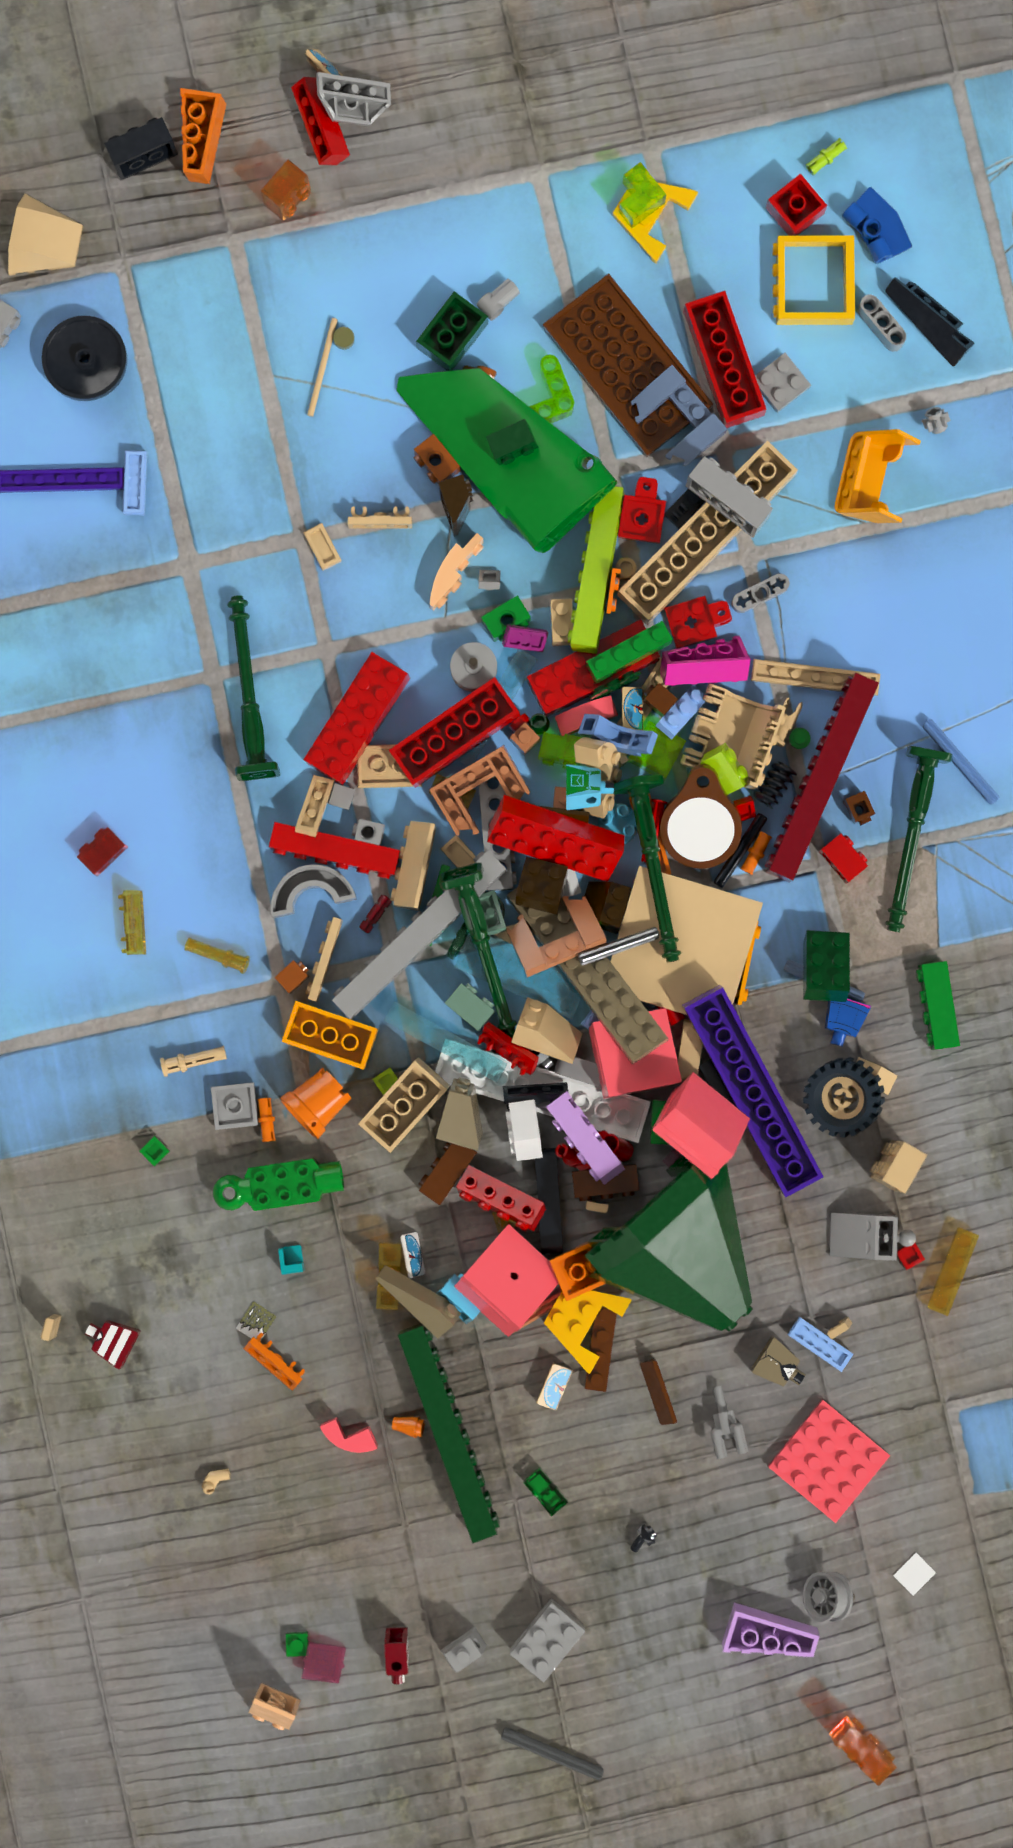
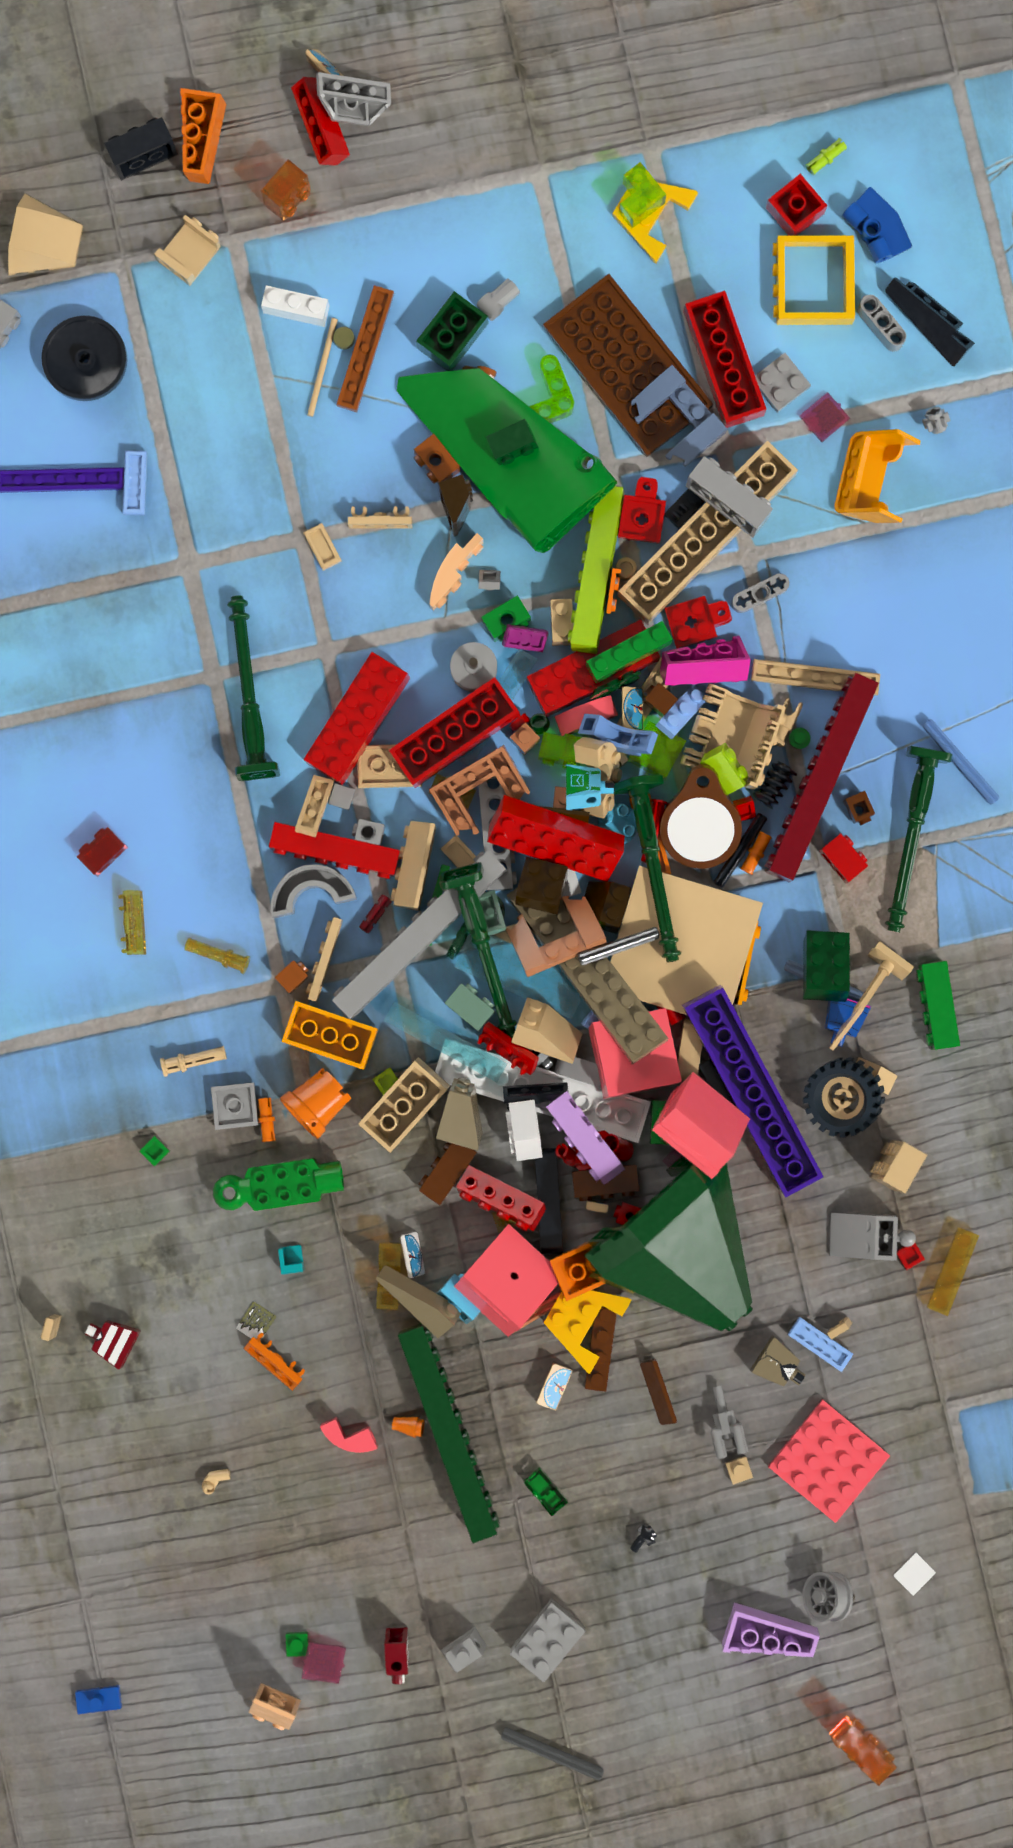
(98, 1699): none -> blue tile
(189, 250): none -> tan panel
(295, 306): none -> white brick
(365, 348): none -> dark orange plate
(620, 1212): none -> red brick
(739, 1470): none -> tan plate
(824, 417): none -> clear pink piece
(889, 963): none -> tan piece

